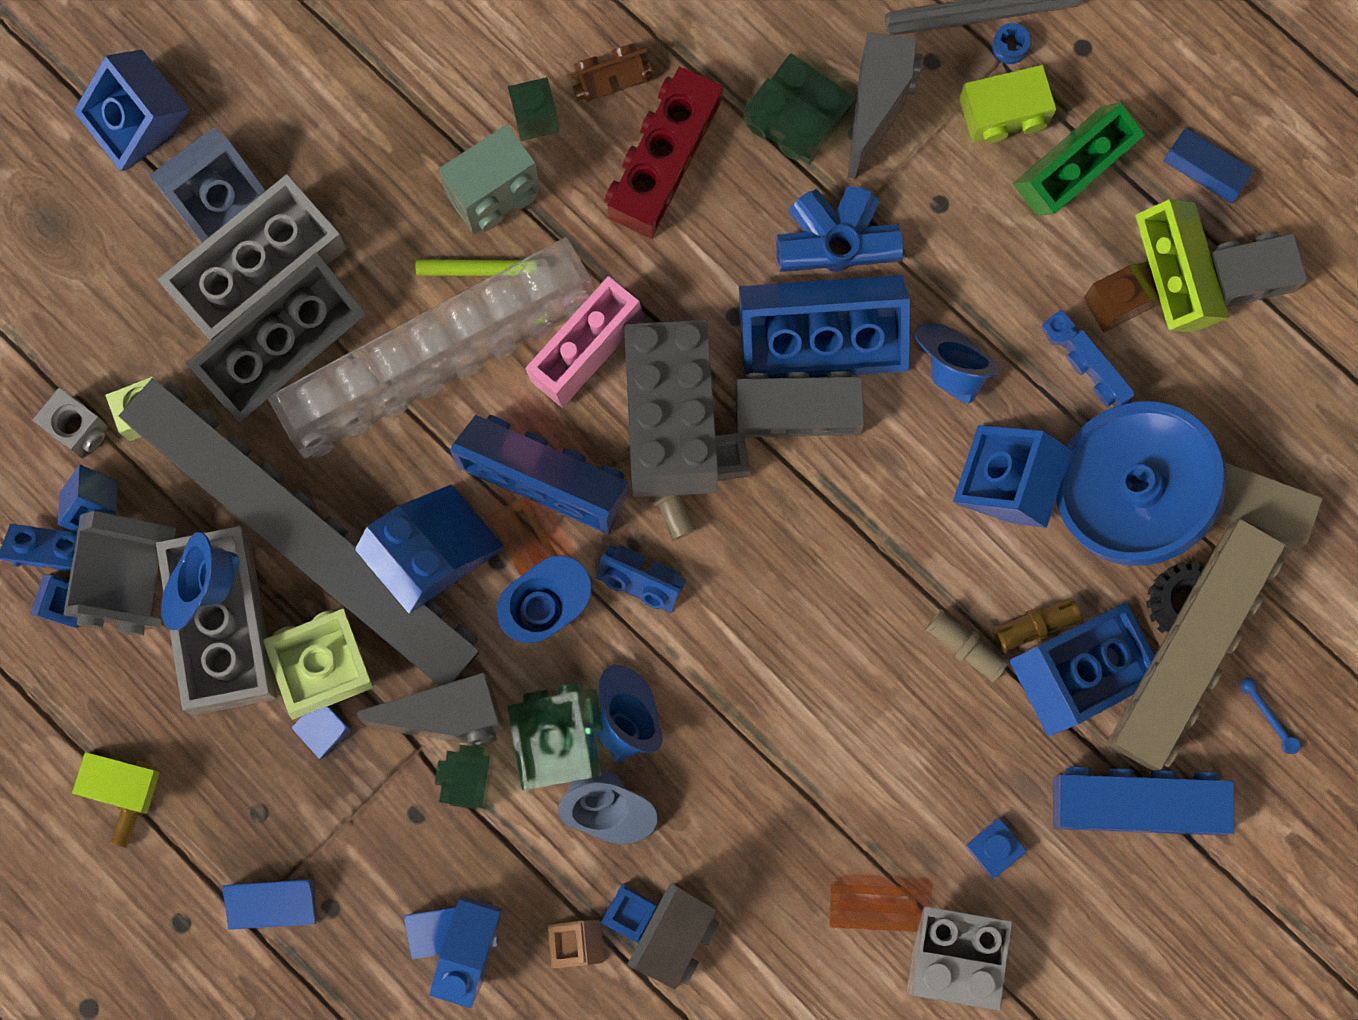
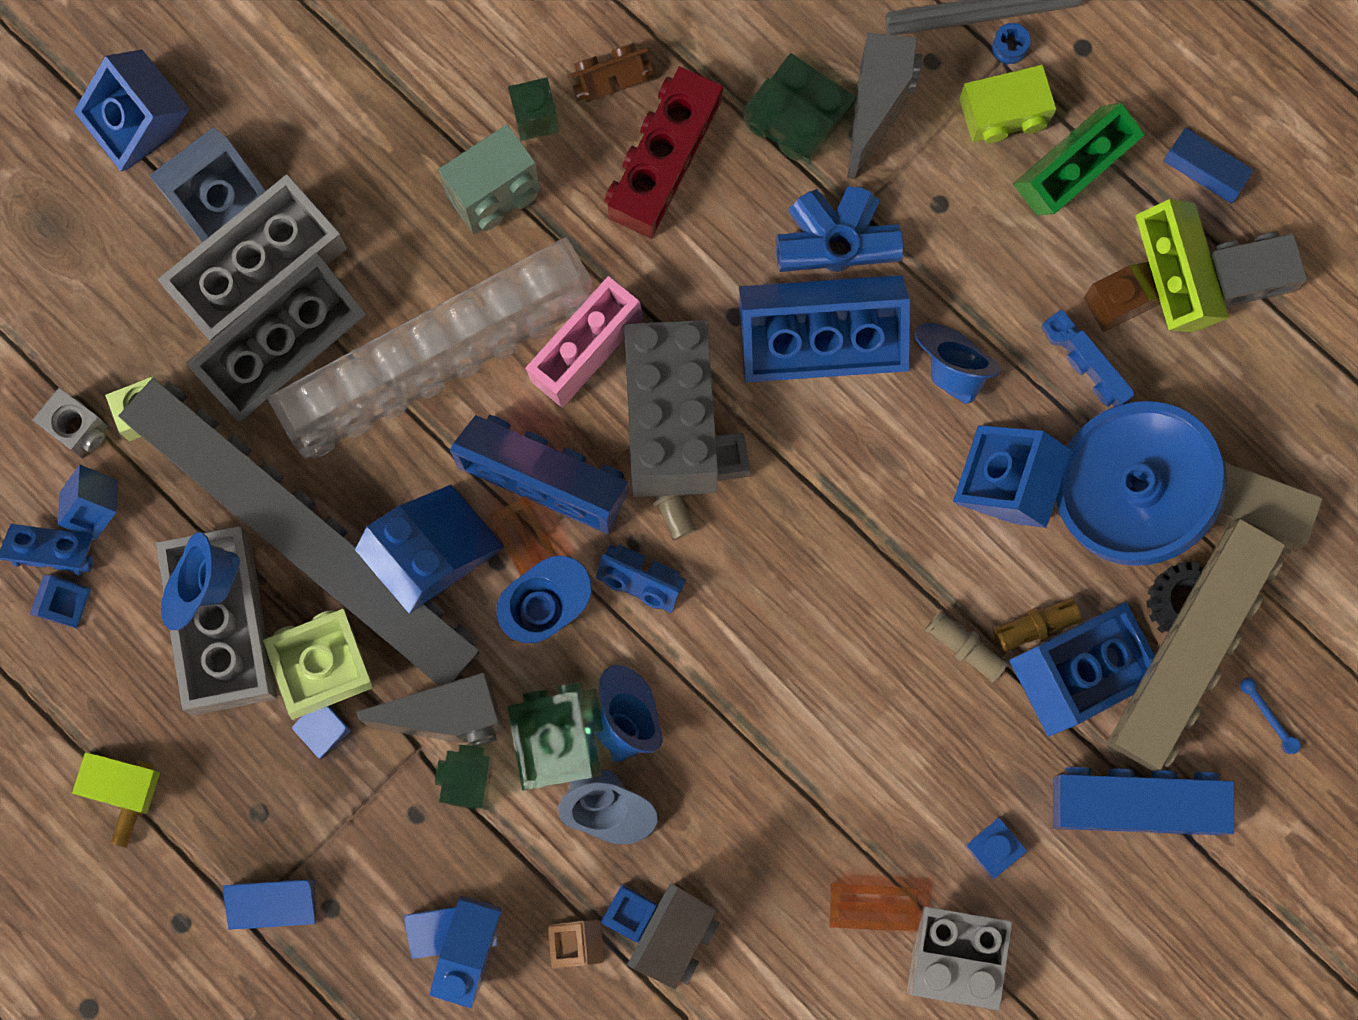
(115, 572): dark grey panel -> none
(444, 267): lime bar -> none
(799, 405): dark grey brick -> none

